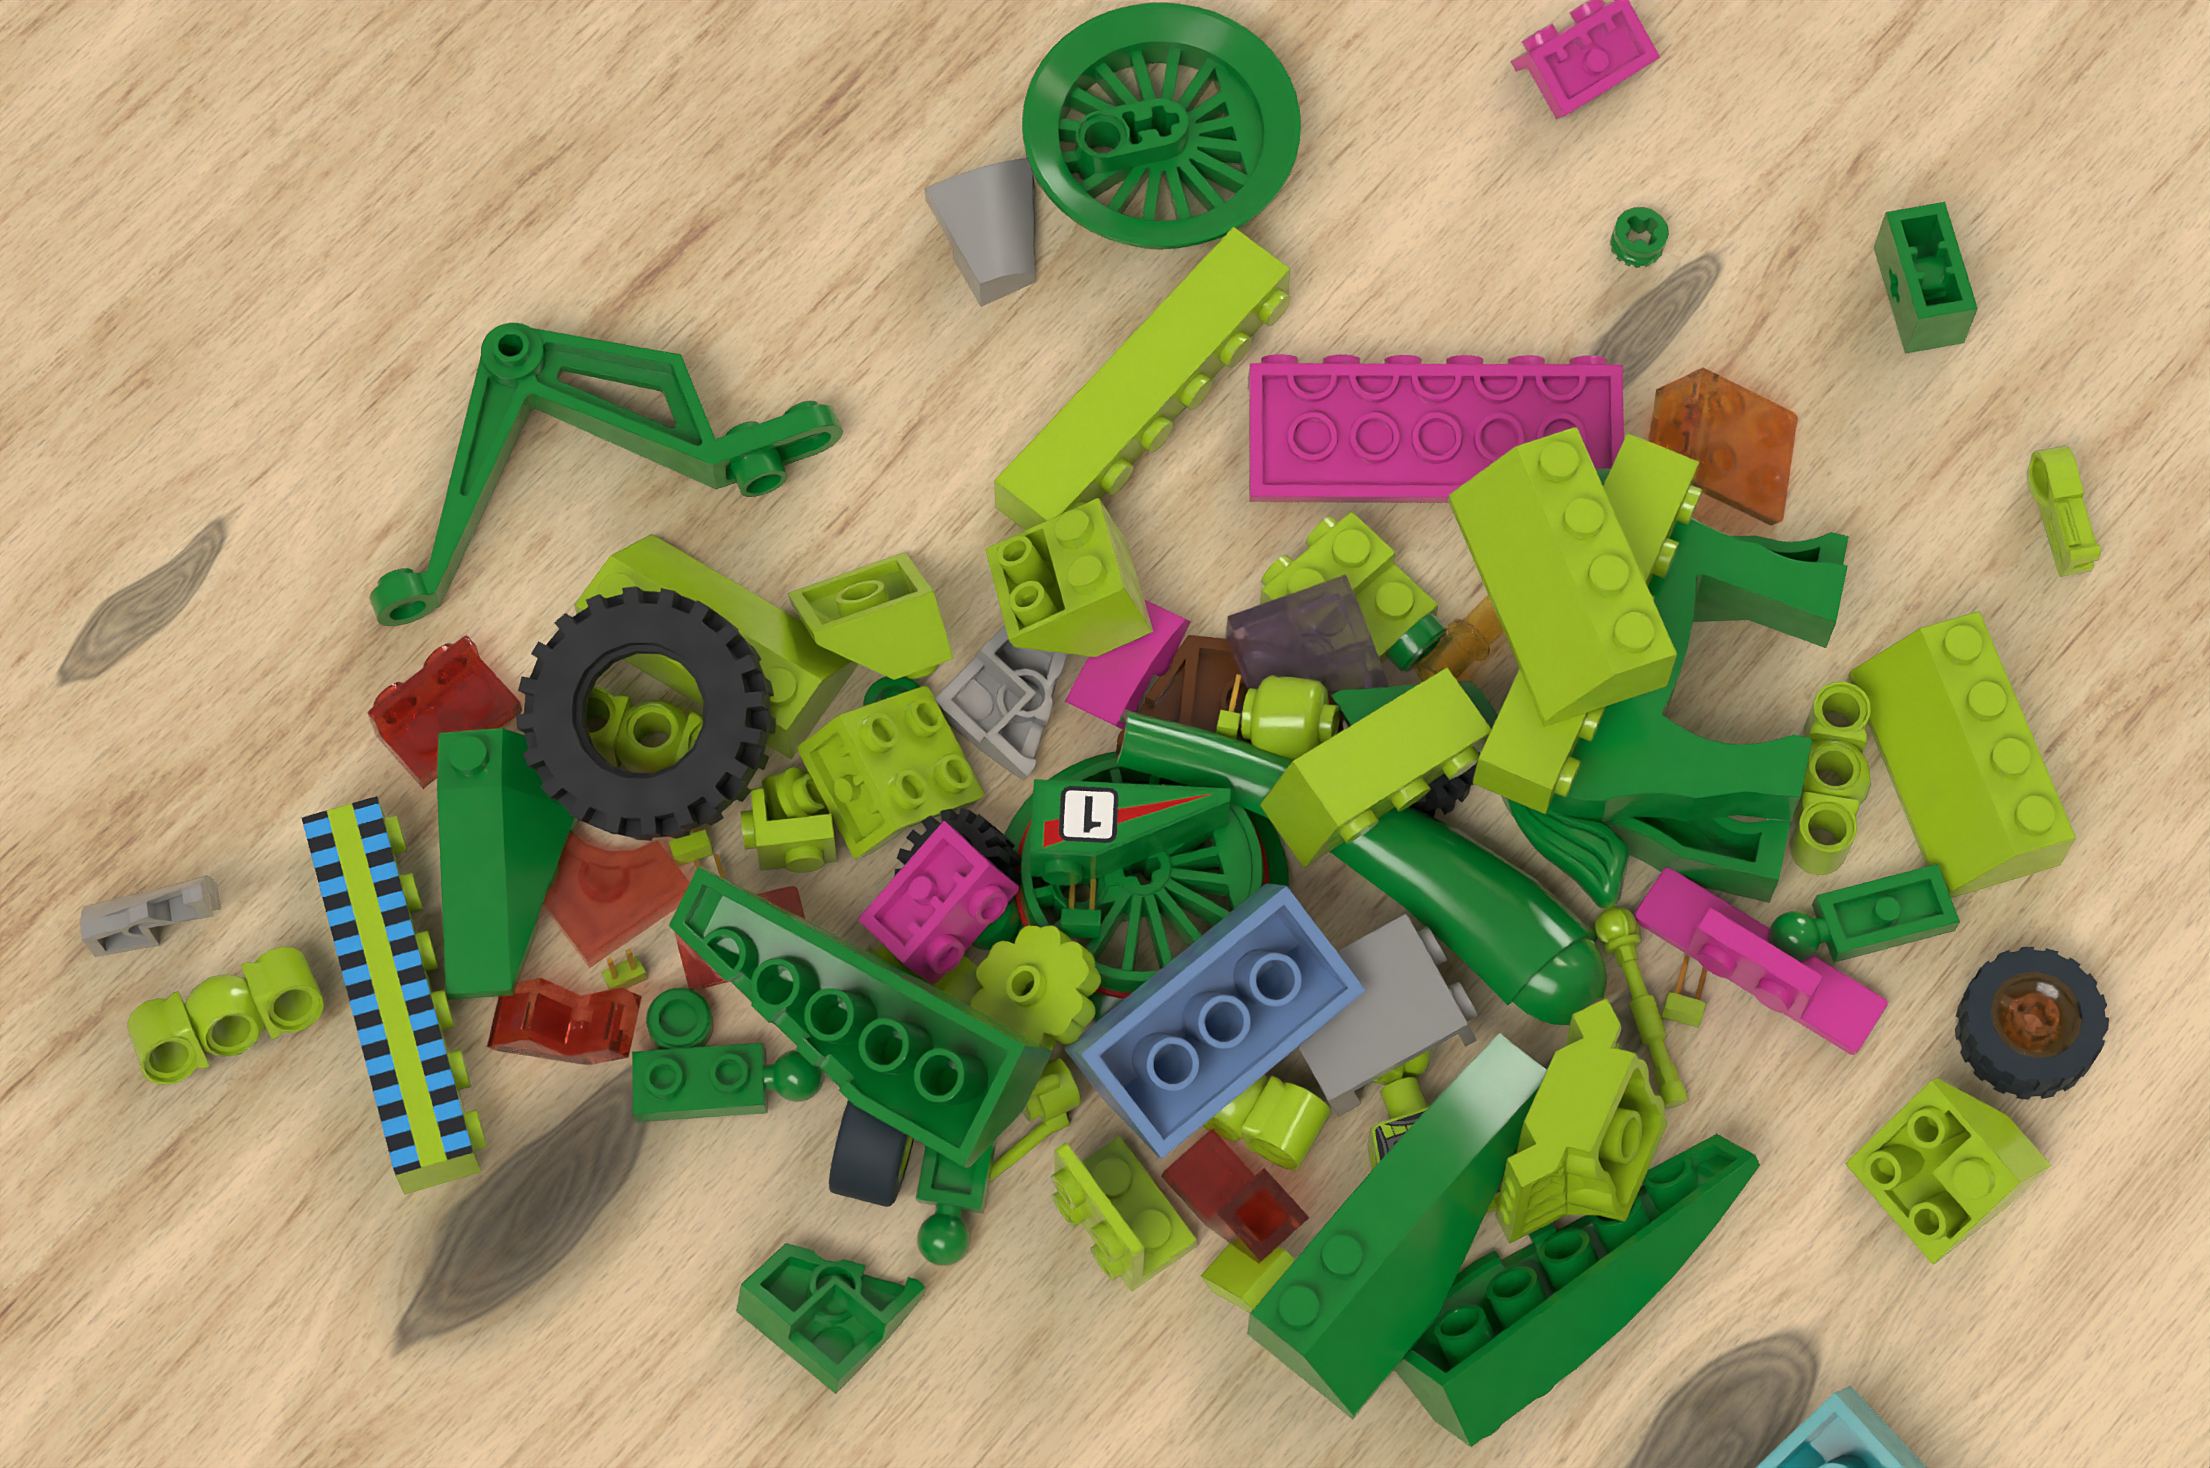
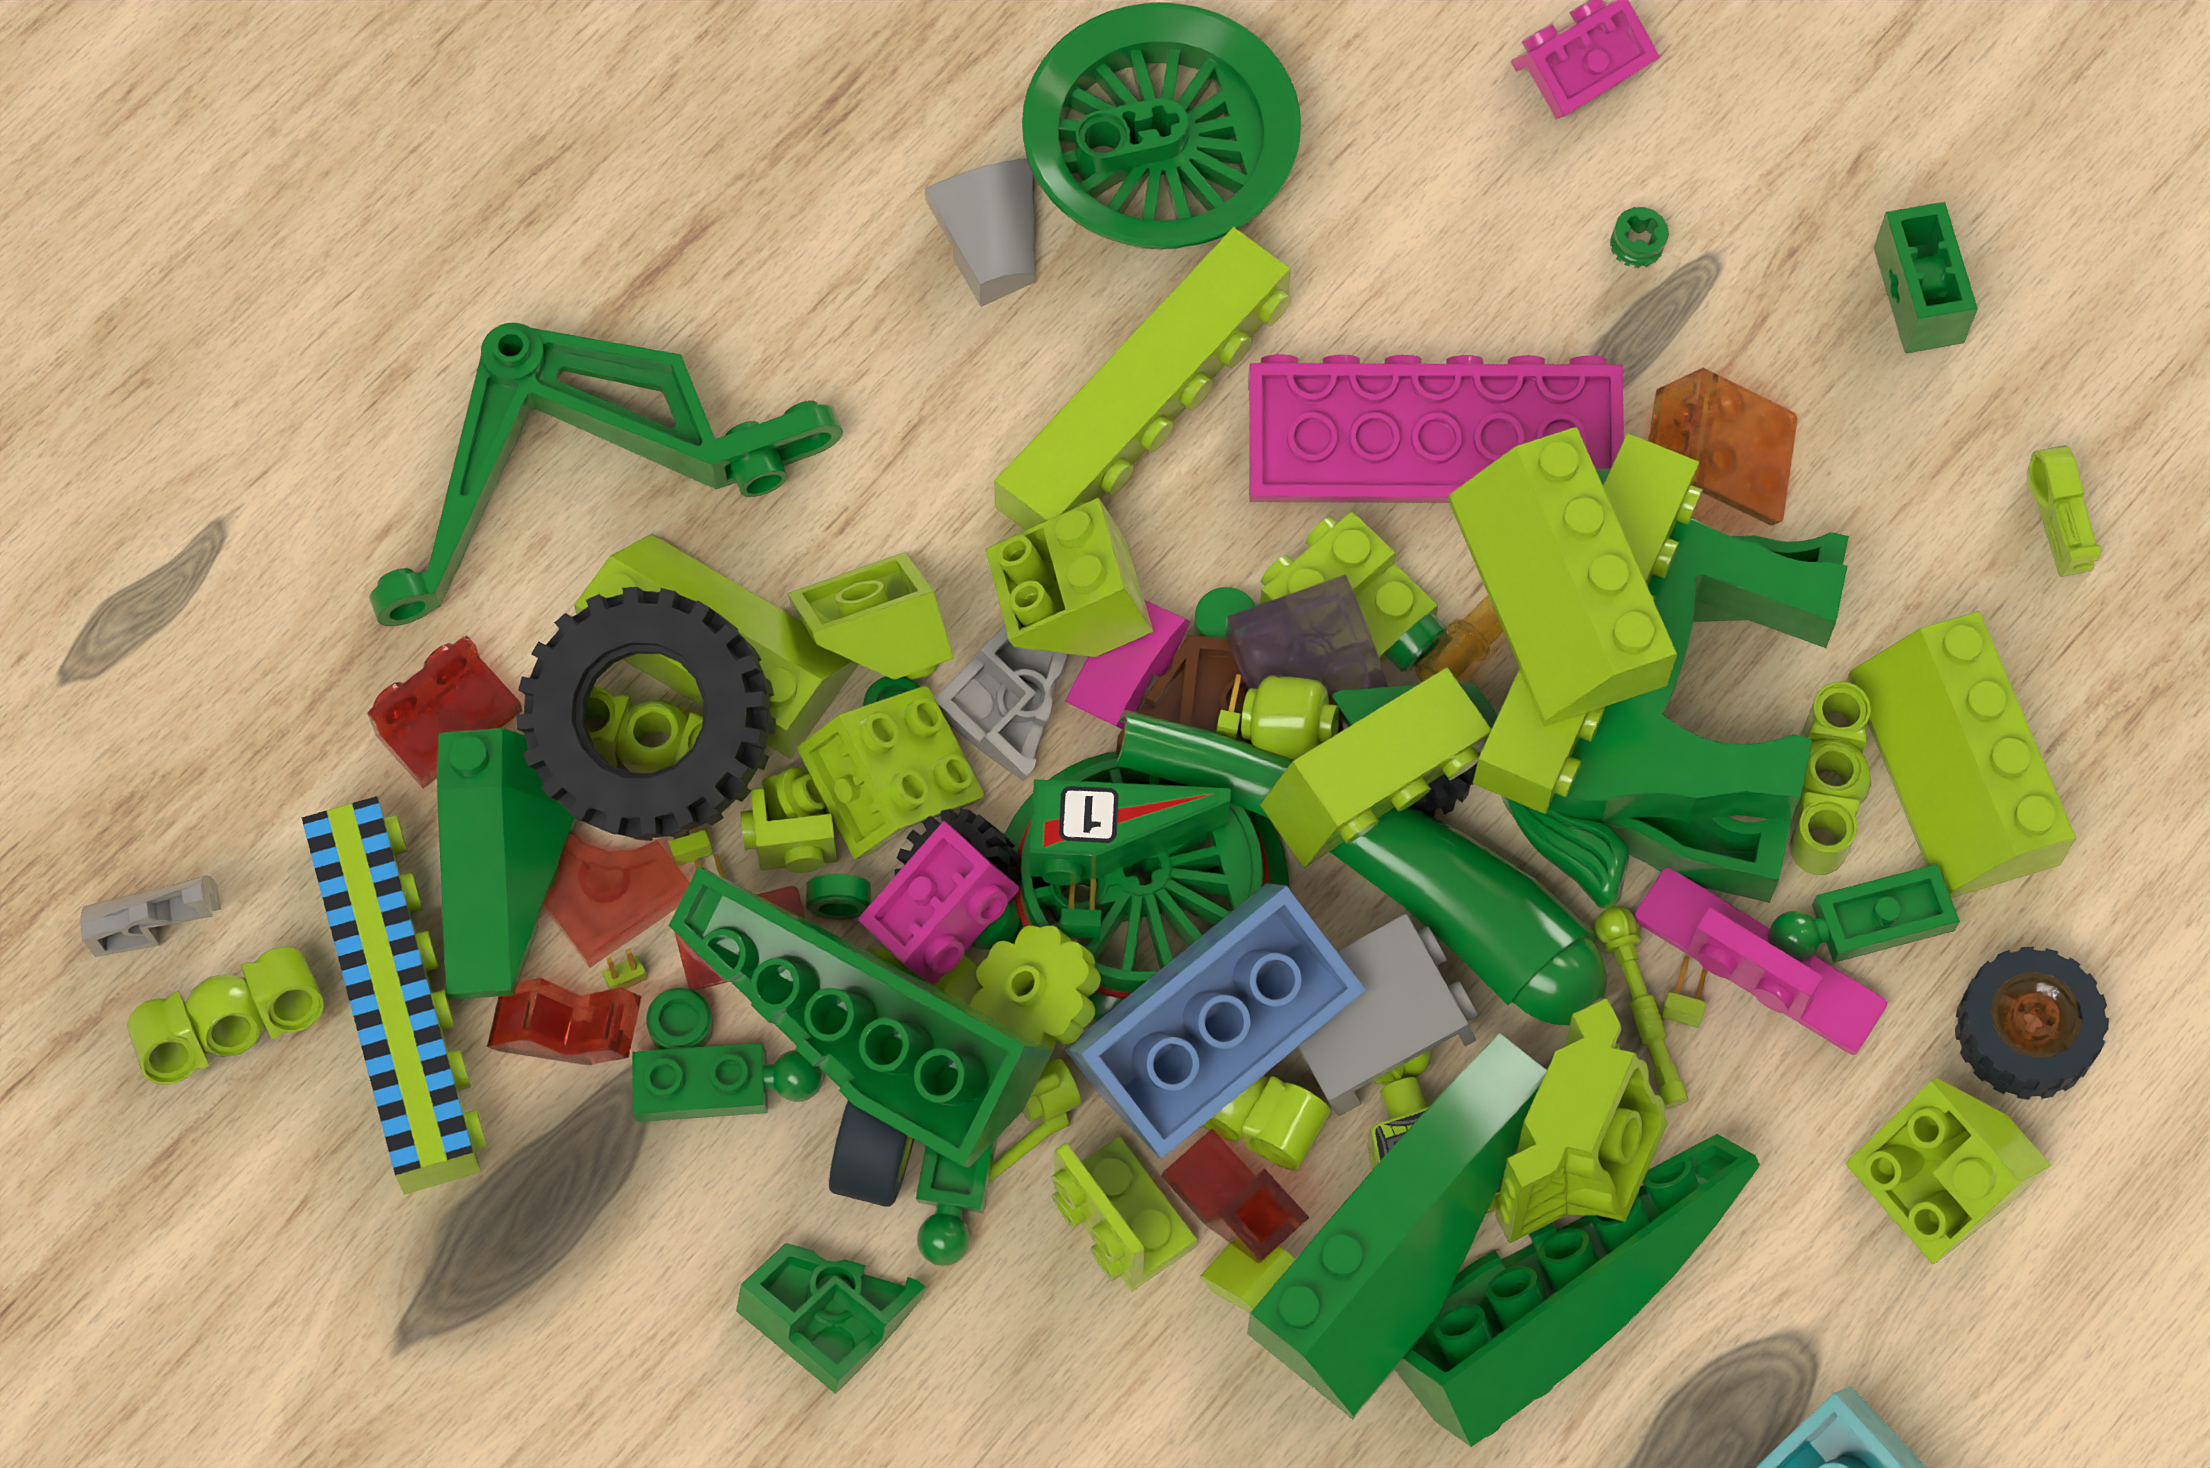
(838, 896): none -> green tile
(1214, 609): none -> green tile

